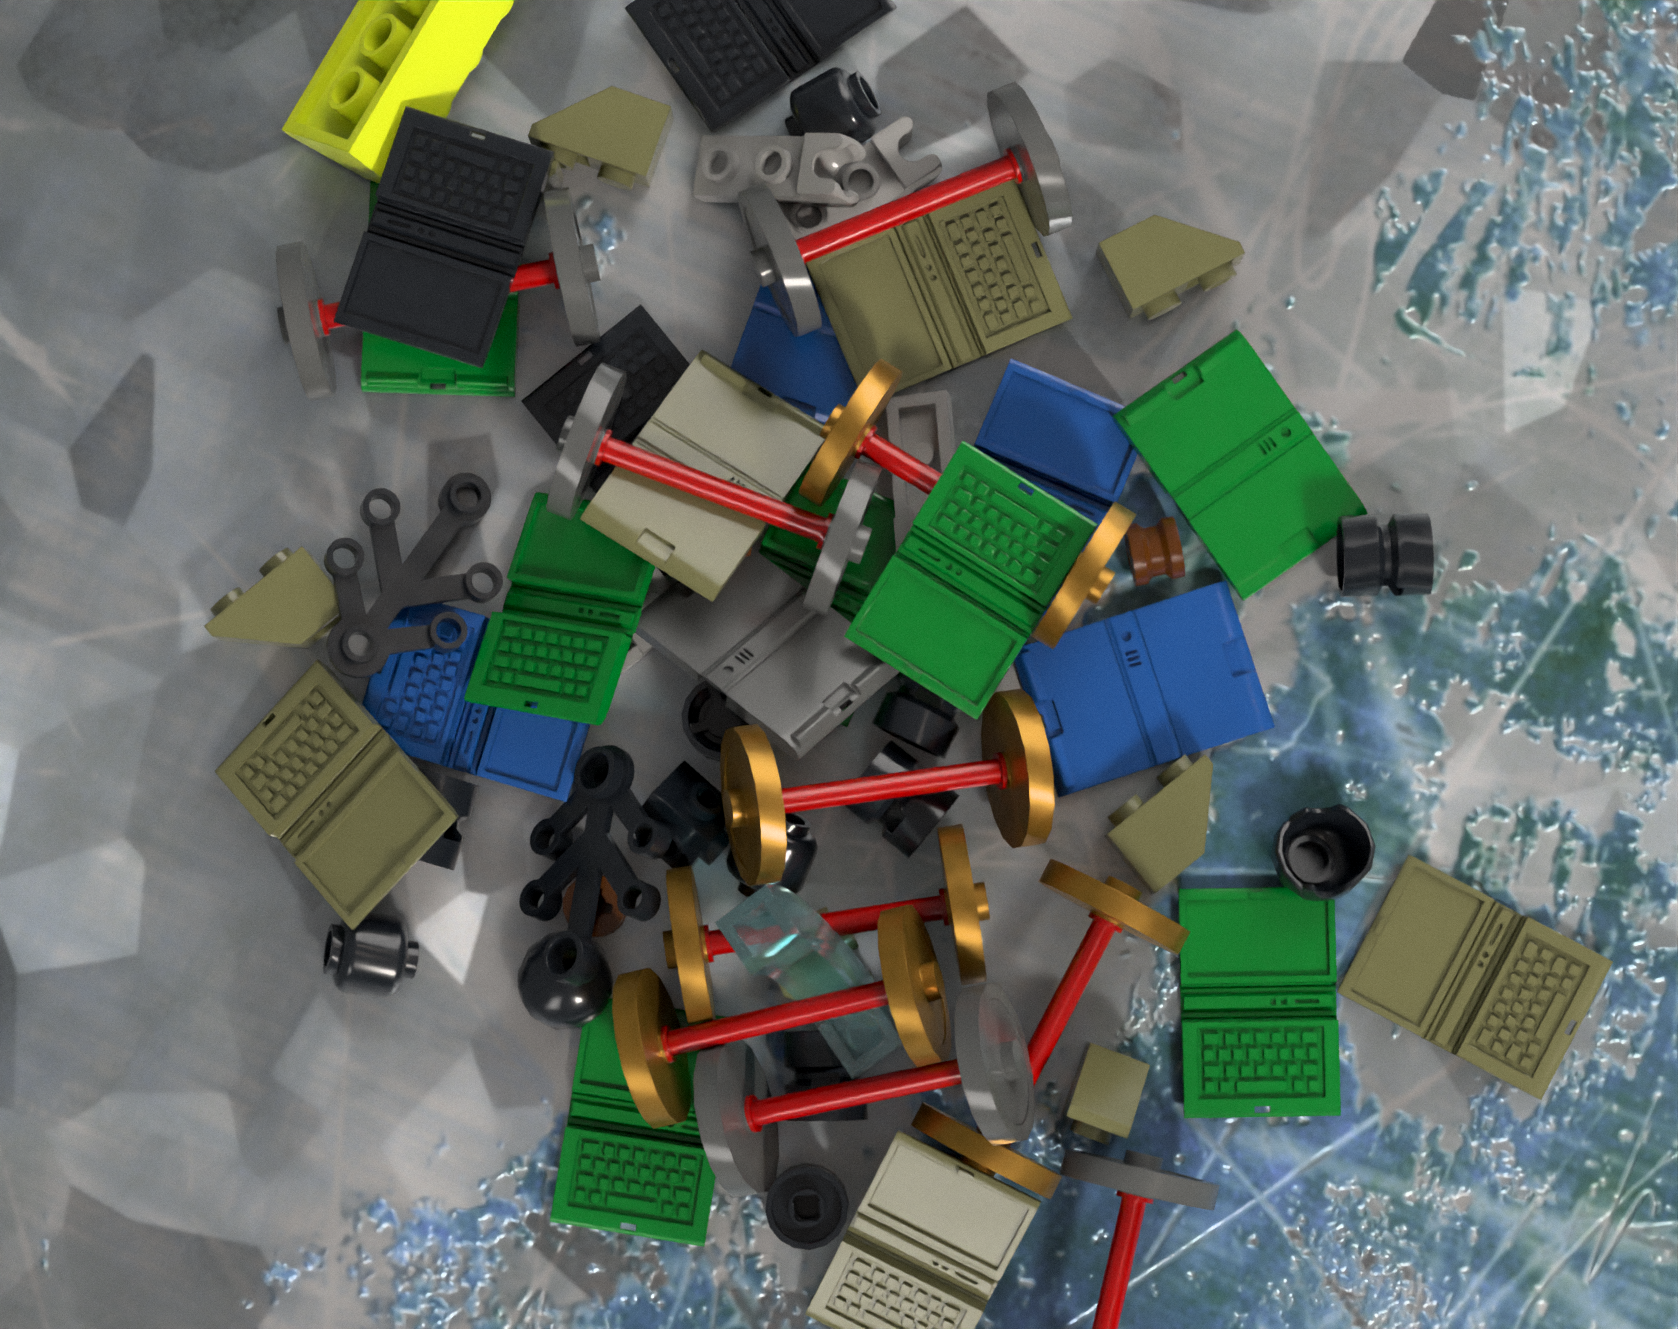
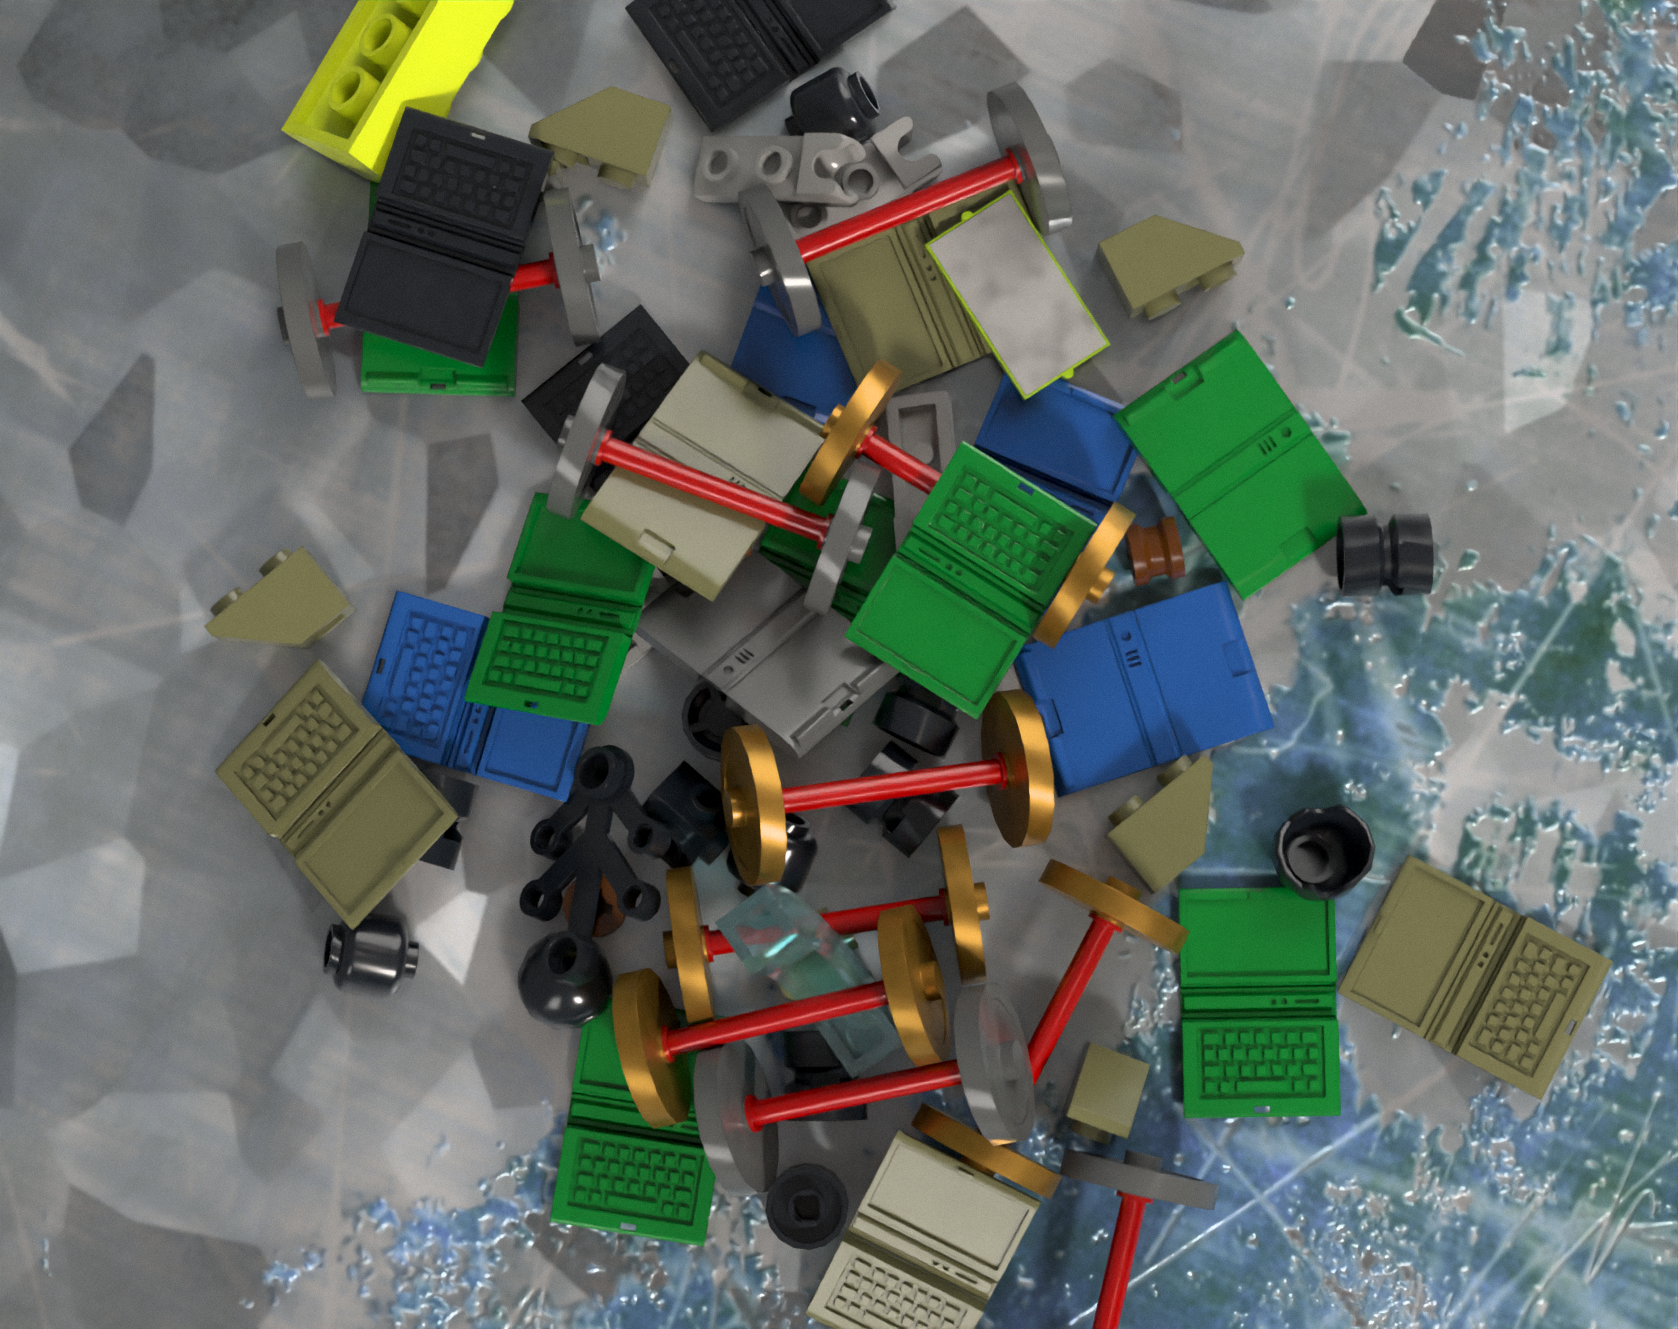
(403, 583): black plant -> none
(1016, 295): none -> flat silver piece

